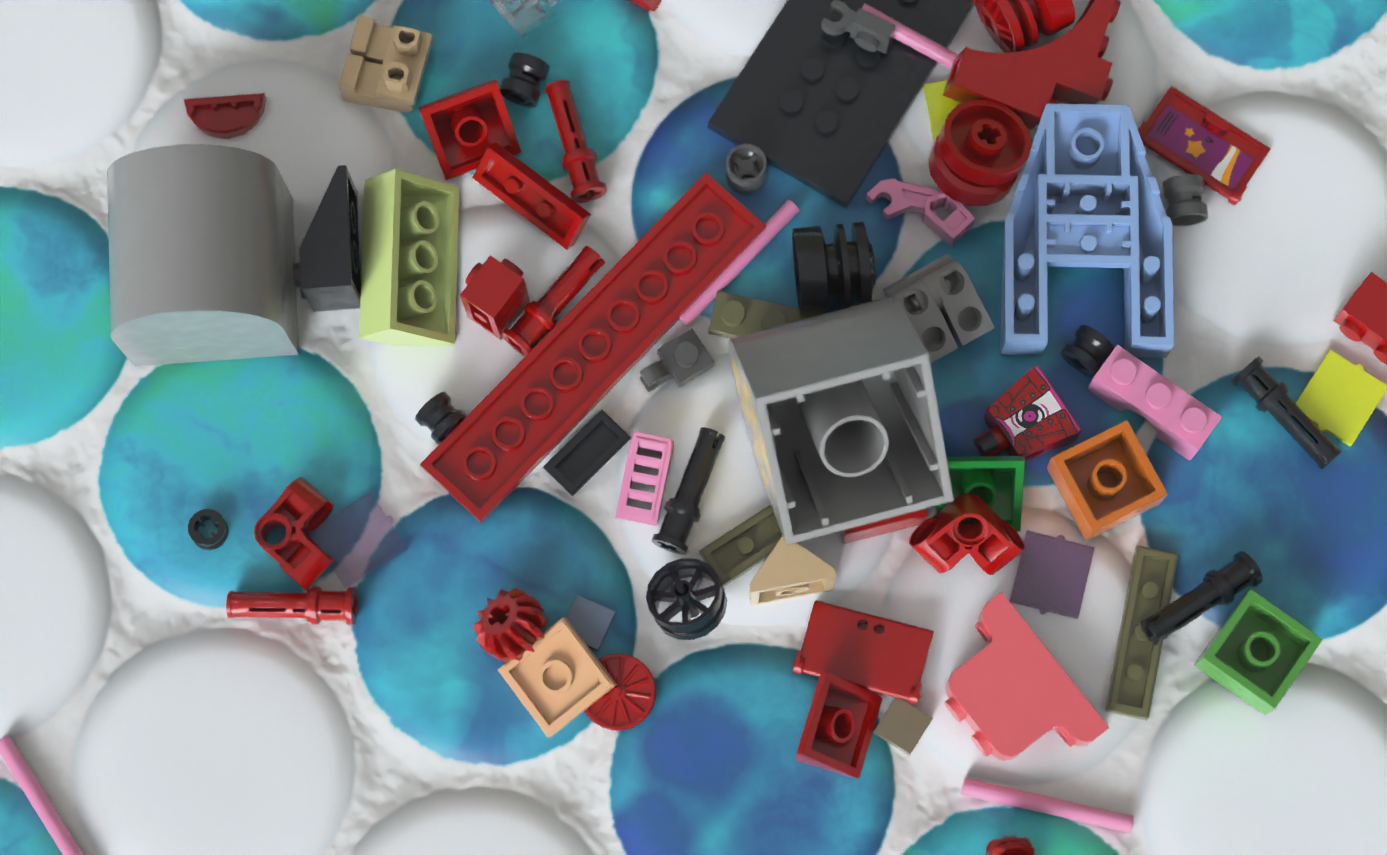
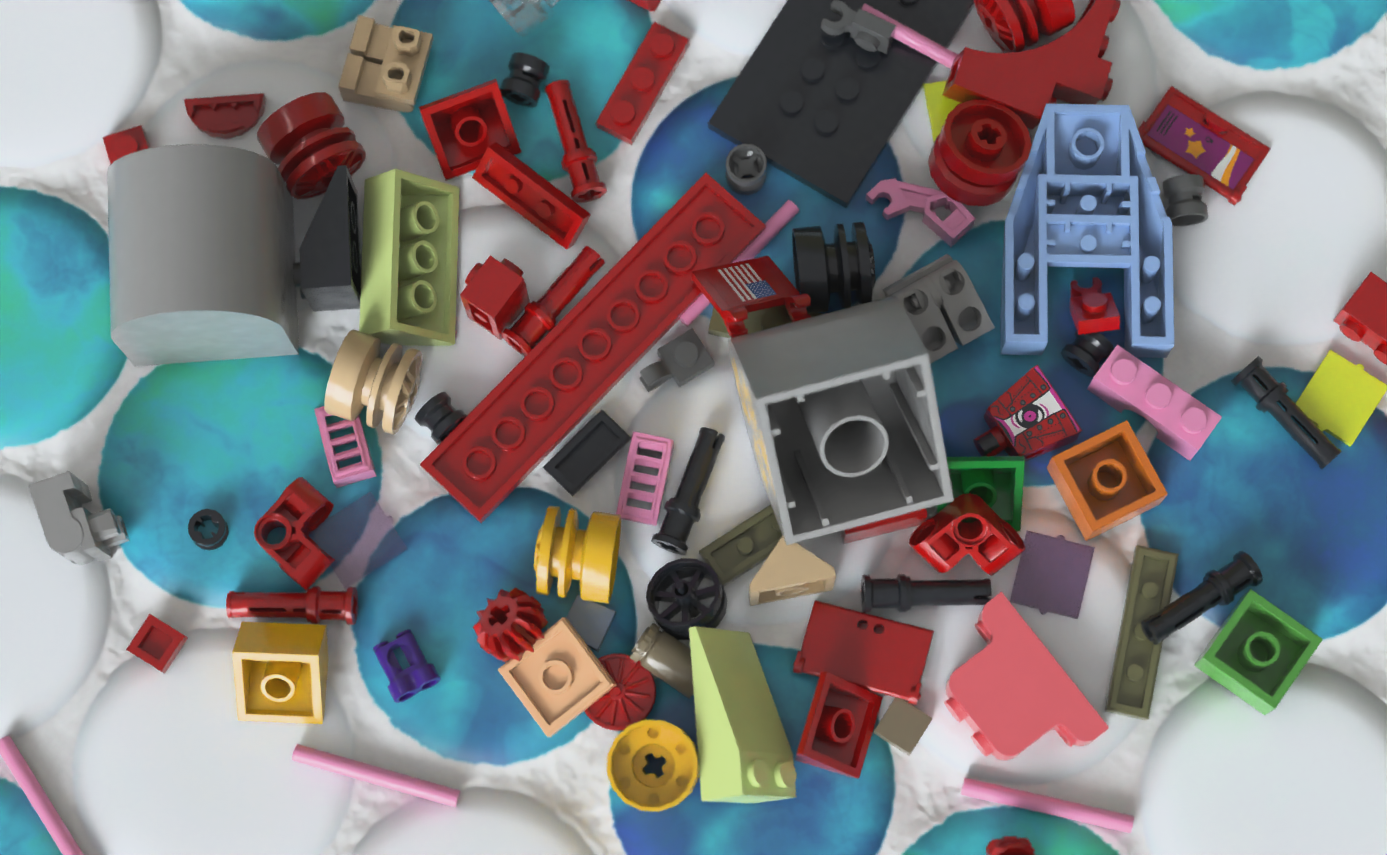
(69, 526): none -> light grey hips
(125, 142): none -> red plate
(157, 643): none -> red plate
(281, 672): none -> yellow slope
(309, 144): none -> red wheel
(354, 472): none -> bright pink slope
(364, 379): none -> tan wheel
(376, 775): none -> bright pink bar
(411, 680): none -> dark purple piece
(578, 554): none -> yellow wheel
(629, 758): none -> yellow wheel
(642, 83): none -> red plate
(665, 658): none -> dark tan piece
(737, 723): none -> yellowish green slope
(749, 287): none -> red flag
(904, 593): none -> black pin
(1092, 309): none -> red plate

